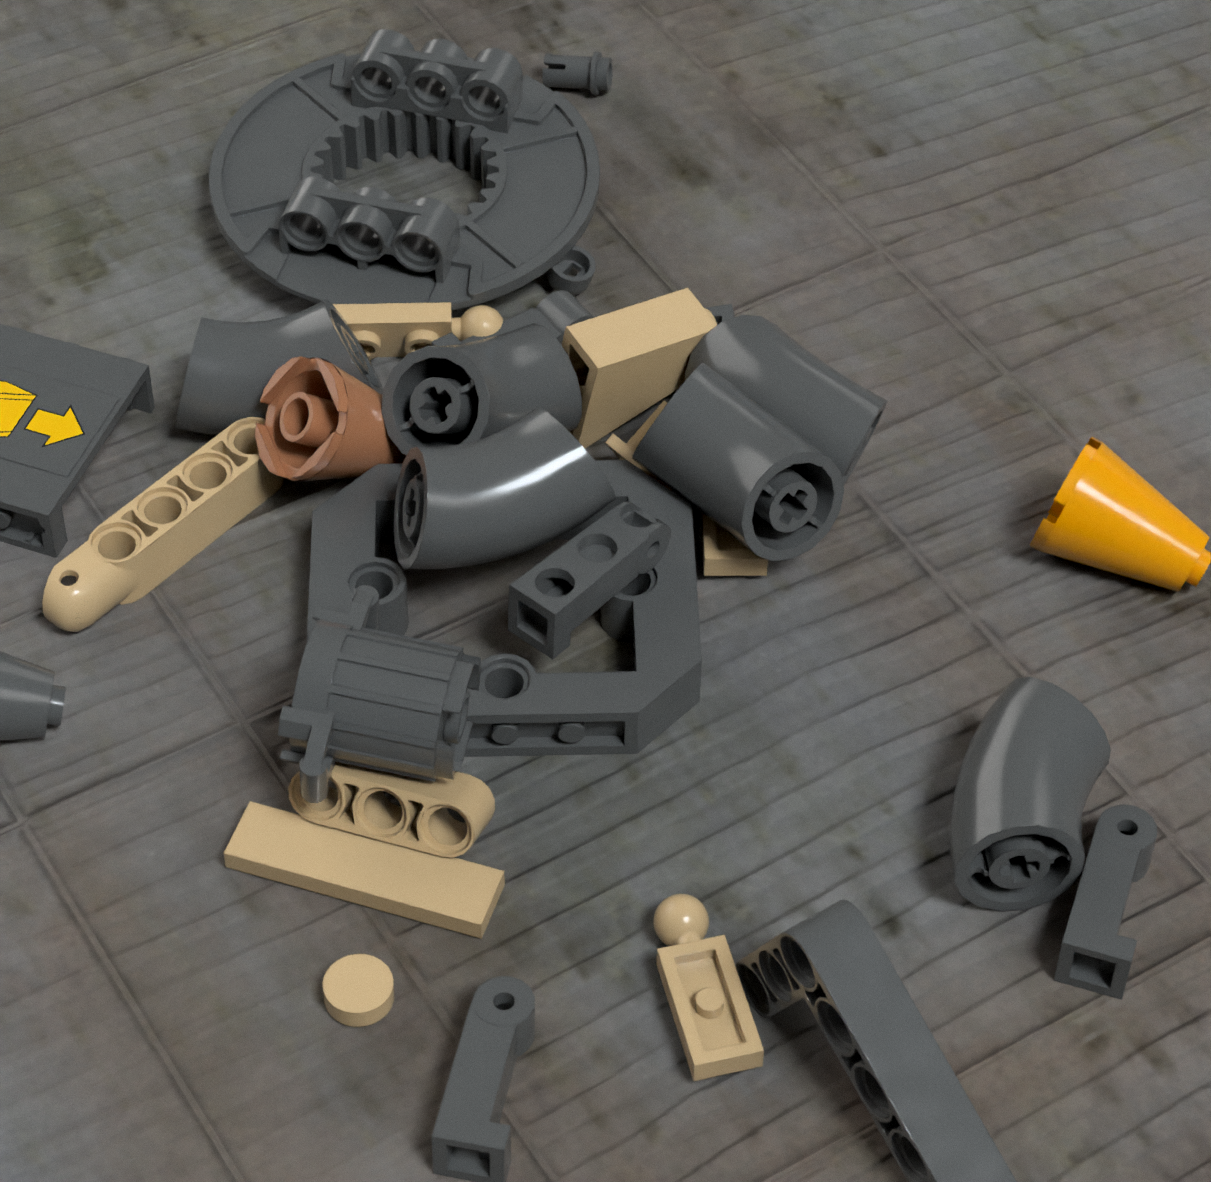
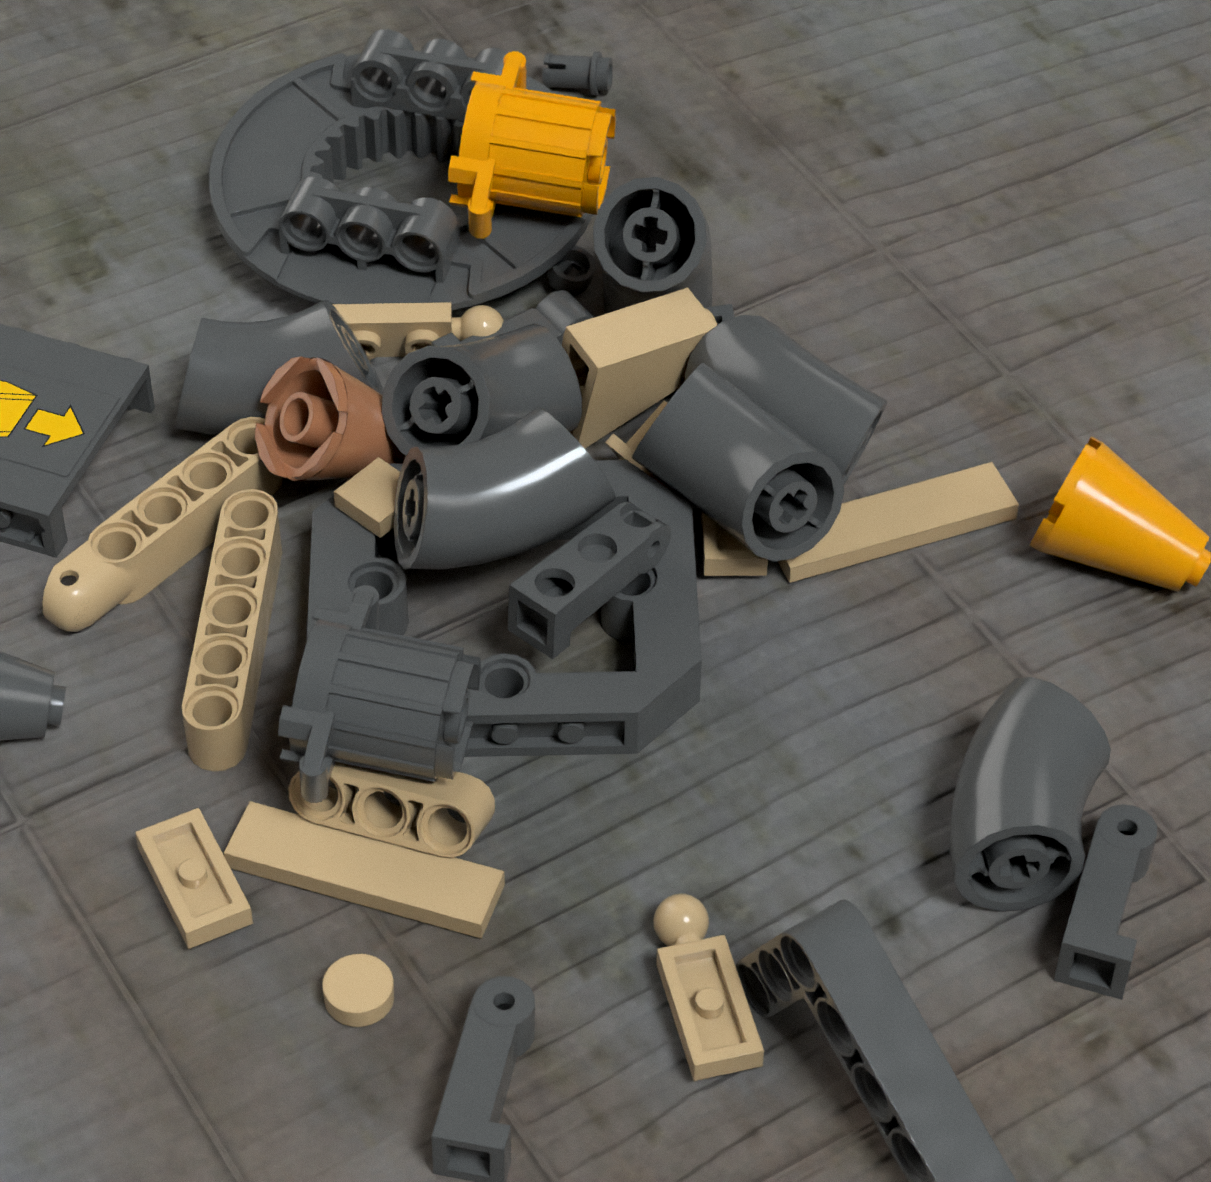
(194, 878): none -> tan plate
(232, 631): none -> tan beam
(370, 497): none -> tan tile
(529, 149): none -> light orange container
(652, 244): none -> dark grey brick
(908, 519): none -> tan tile

